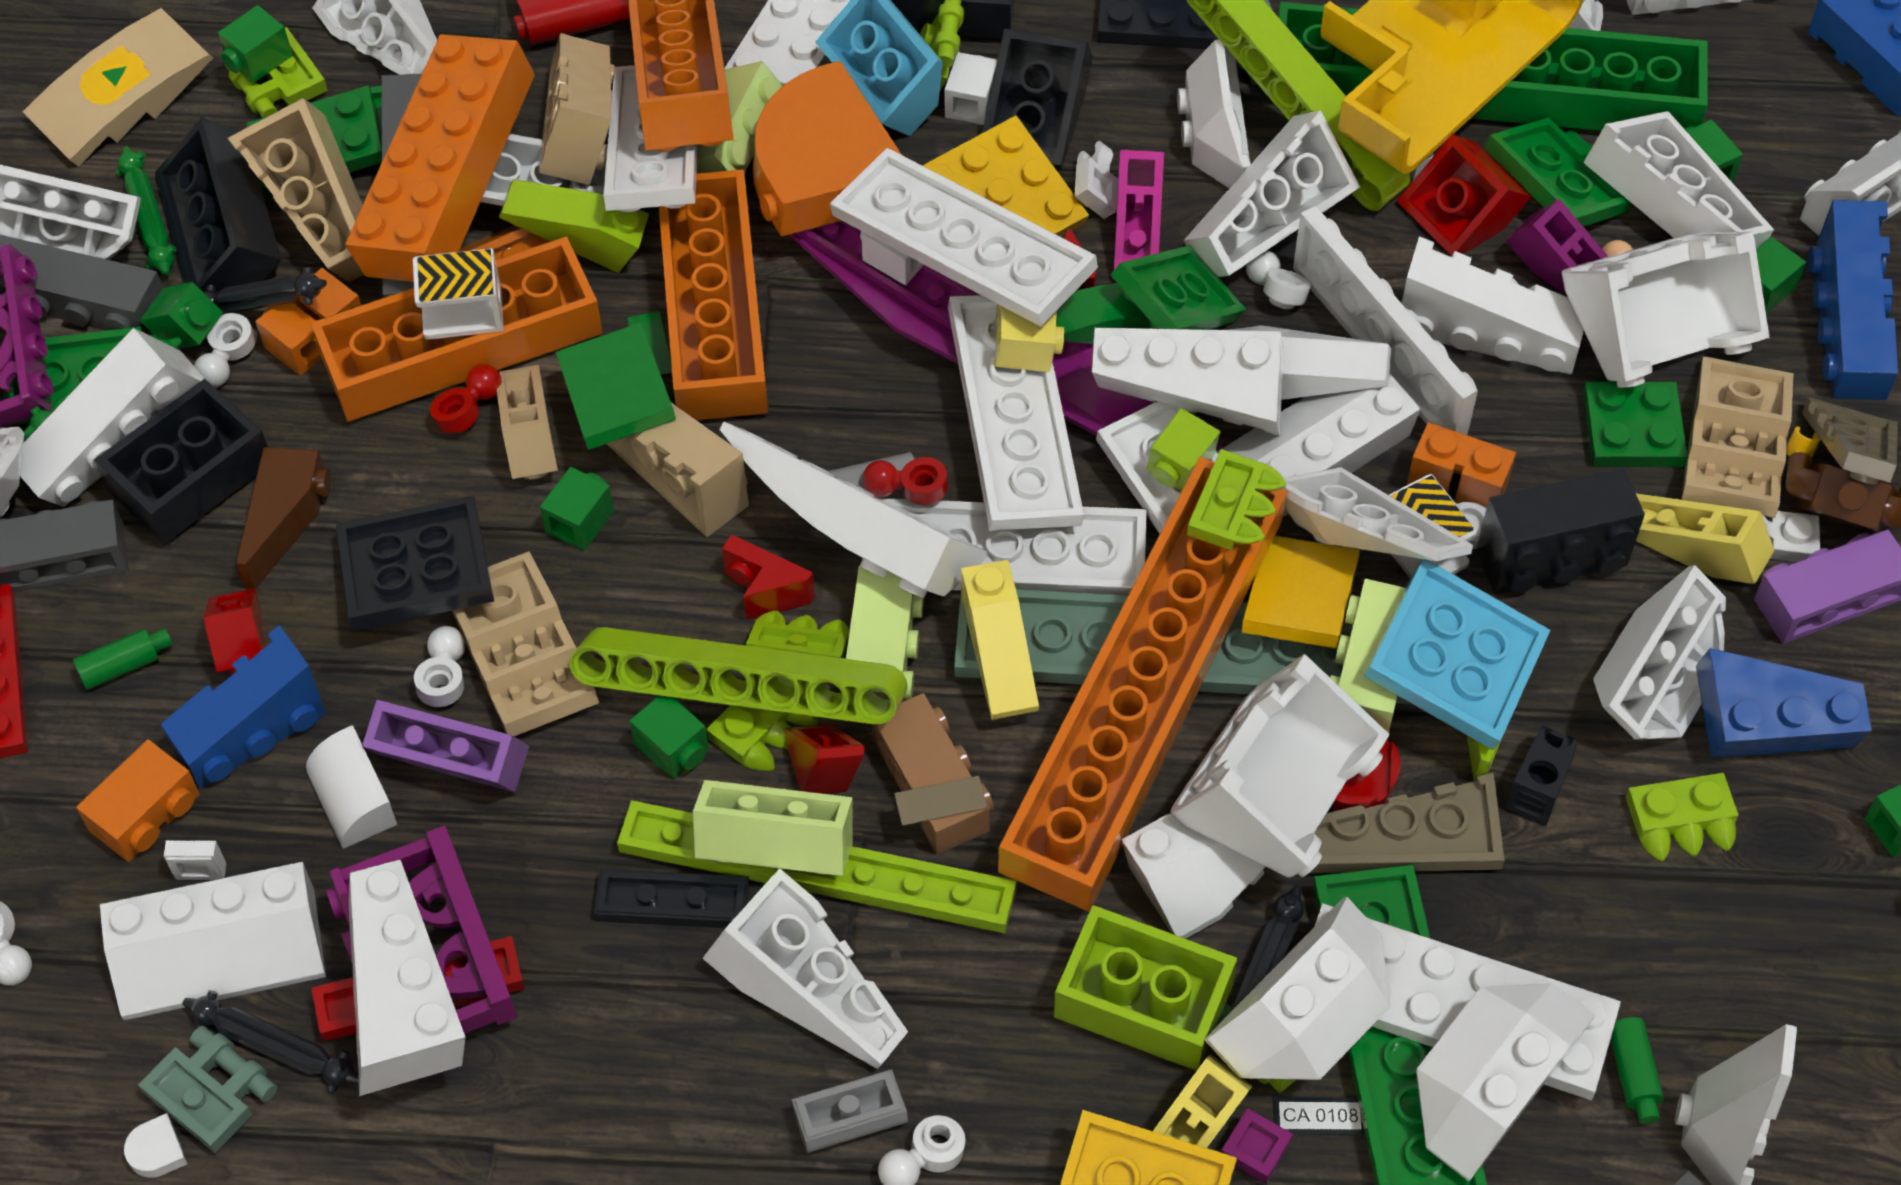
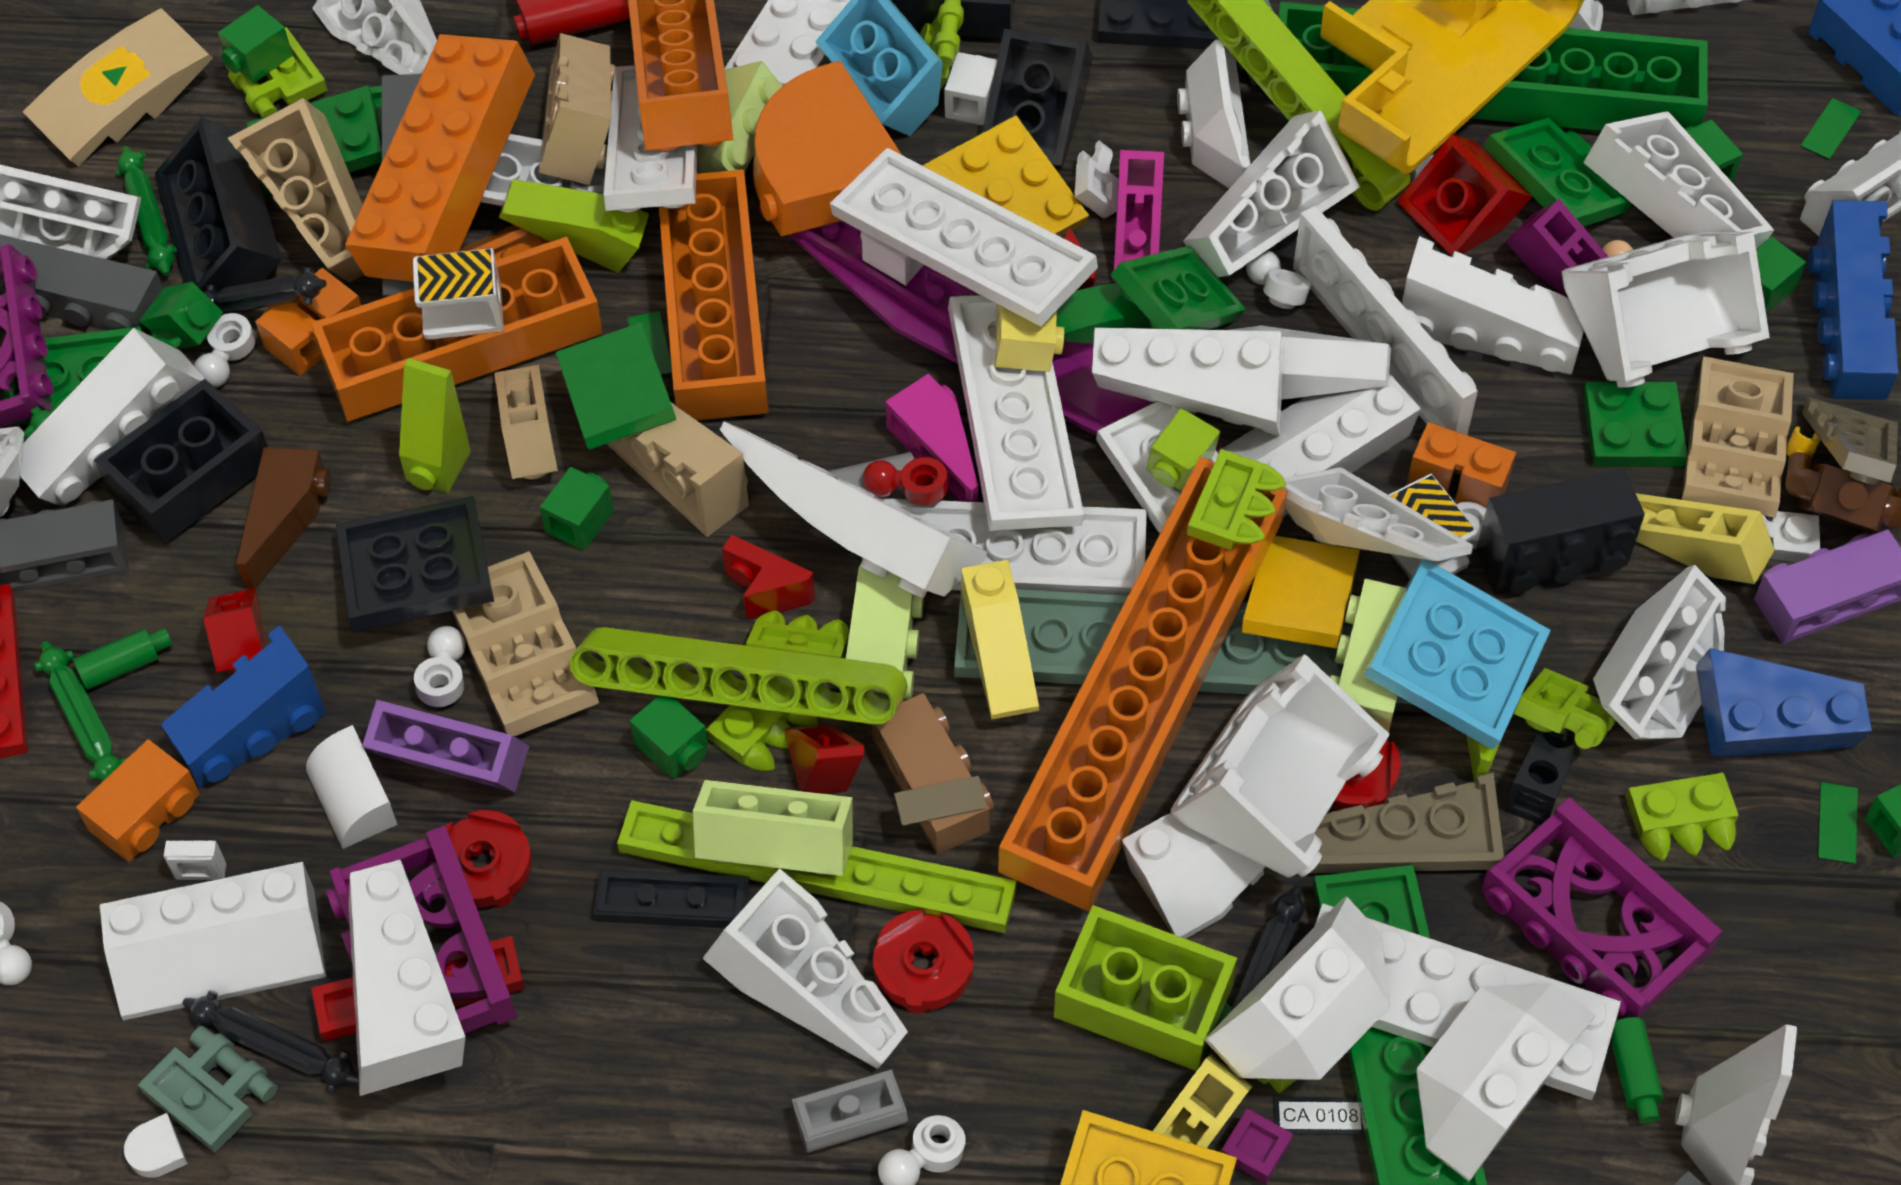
(78, 710): none -> green wheel
(431, 428): none -> lime slope
(457, 407): red plate -> none
(508, 847): none -> red plate
(923, 988): none -> red plate
(930, 425): none -> dark pink slope
(1562, 703): none -> lime plate
(1578, 952): none -> magenta fence
(1830, 128): none -> green sticker
(1838, 822): none -> green sticker

